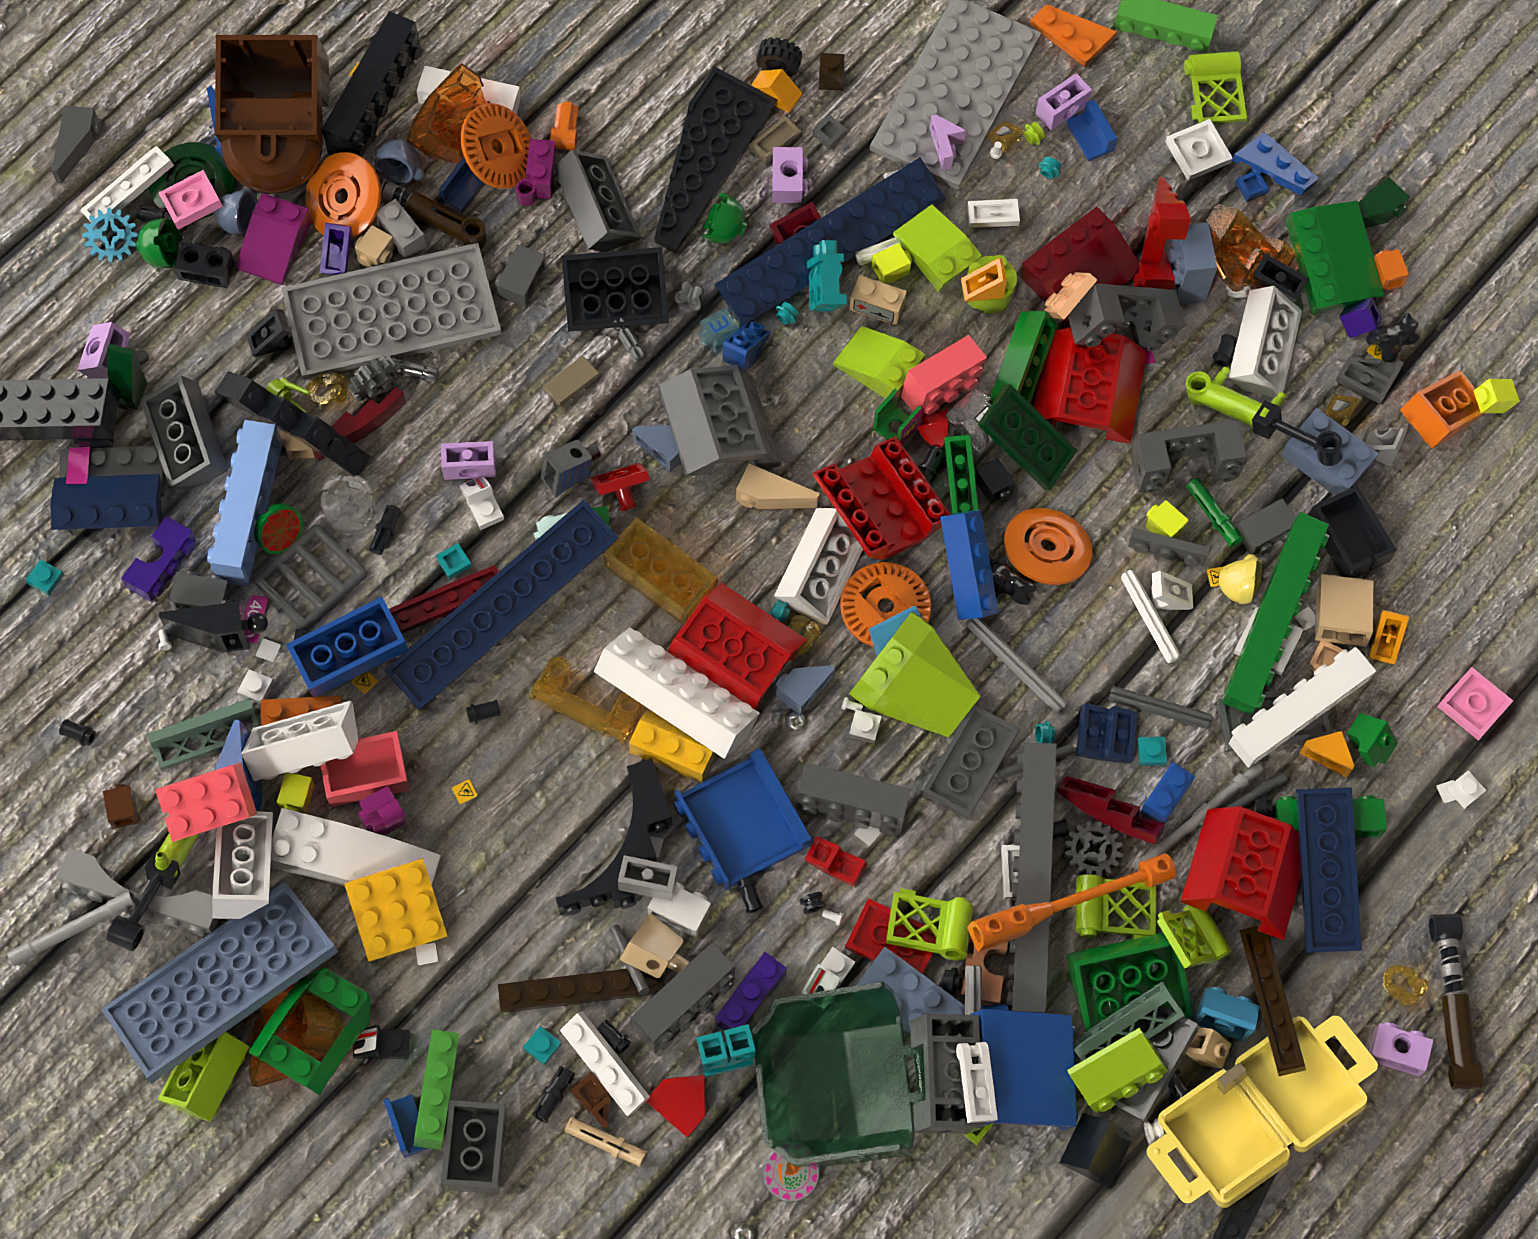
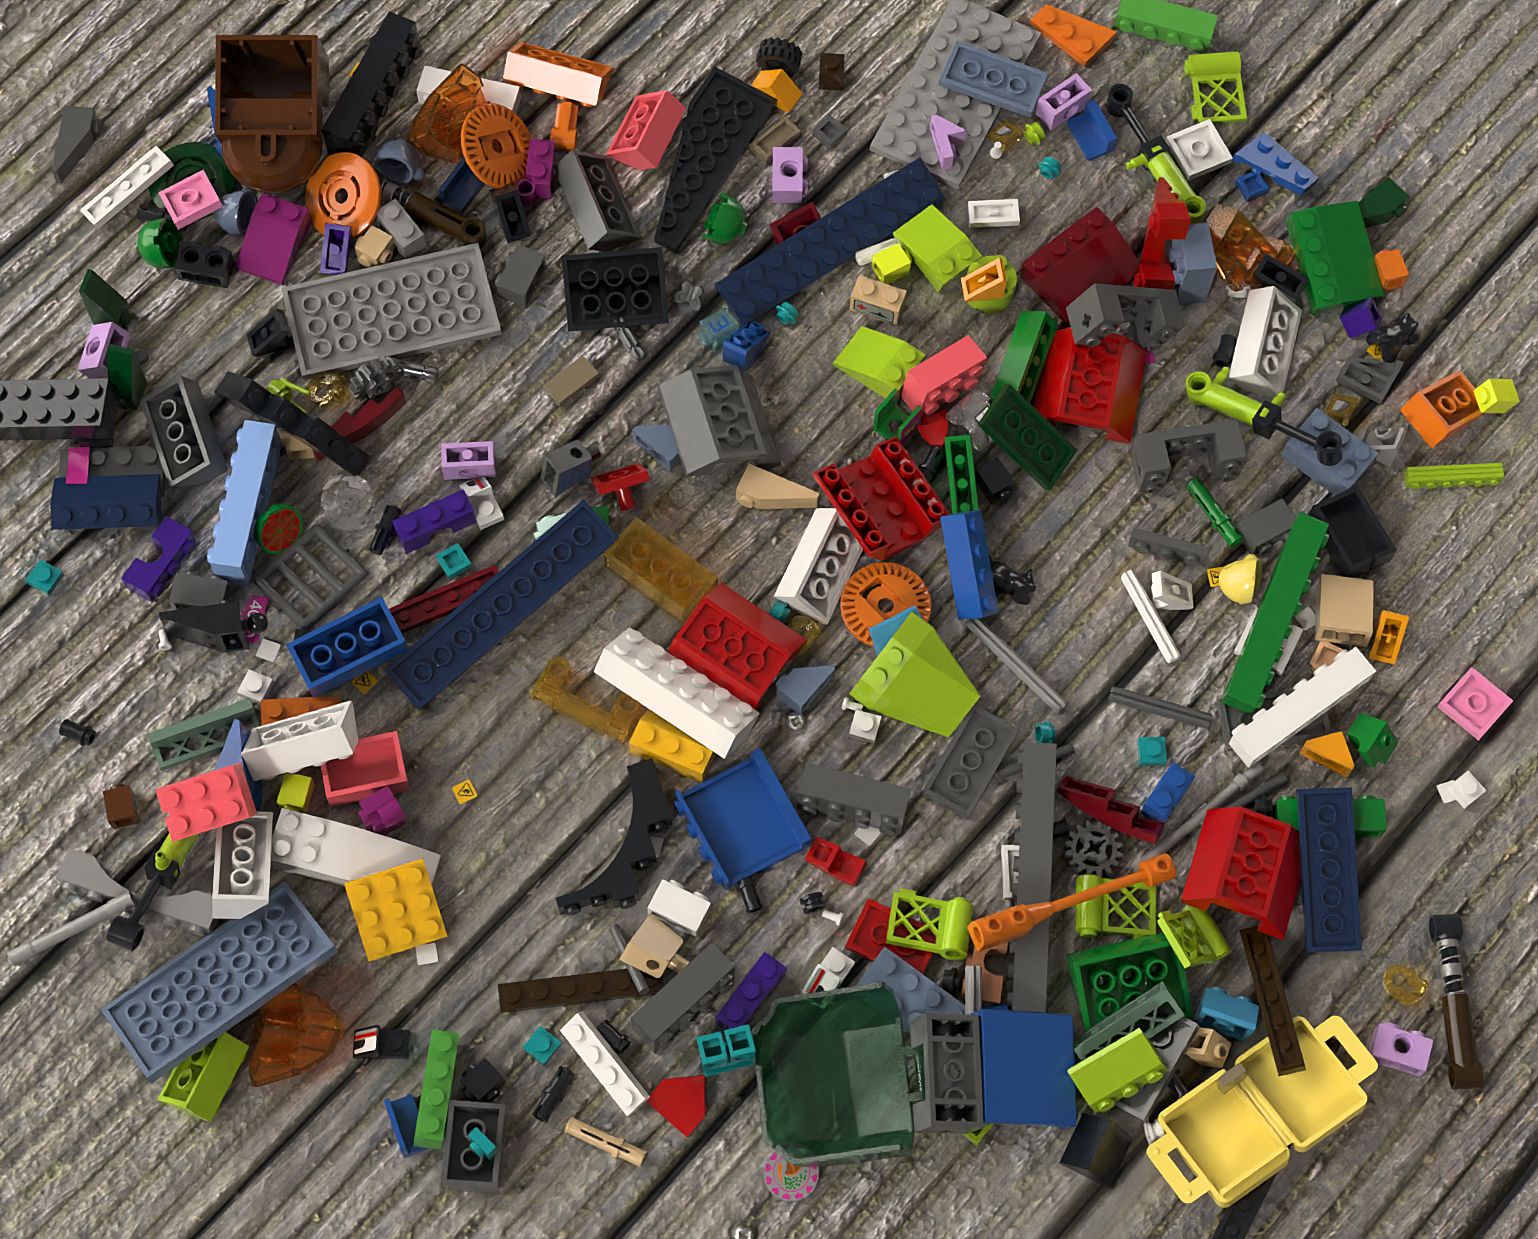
(98, 235): medium azure gear -> none
(103, 301): none -> dark green slope
(293, 1061): green wedge -> none
(418, 526): none -> dark purple arch
(481, 1082): none -> black brick
(481, 1144): none -> teal plate
(482, 711): black pin -> none
(510, 212): none -> black slope
(557, 74): none -> slope
(593, 1098): reddish brown slope -> none
(646, 130): none -> coral slope
(648, 878): light grey brick -> none
(824, 278): teal hips -> none
(977, 1082): white plate -> none
(993, 79): none -> sand blue plate
(1039, 563): orange piece -> none
(1073, 291): light nougat plate -> none
(1106, 733): dark blue slope -> none
(1154, 153): none -> piece
(1166, 520): neon yellow brick -> none
(1453, 475): none -> lime piece

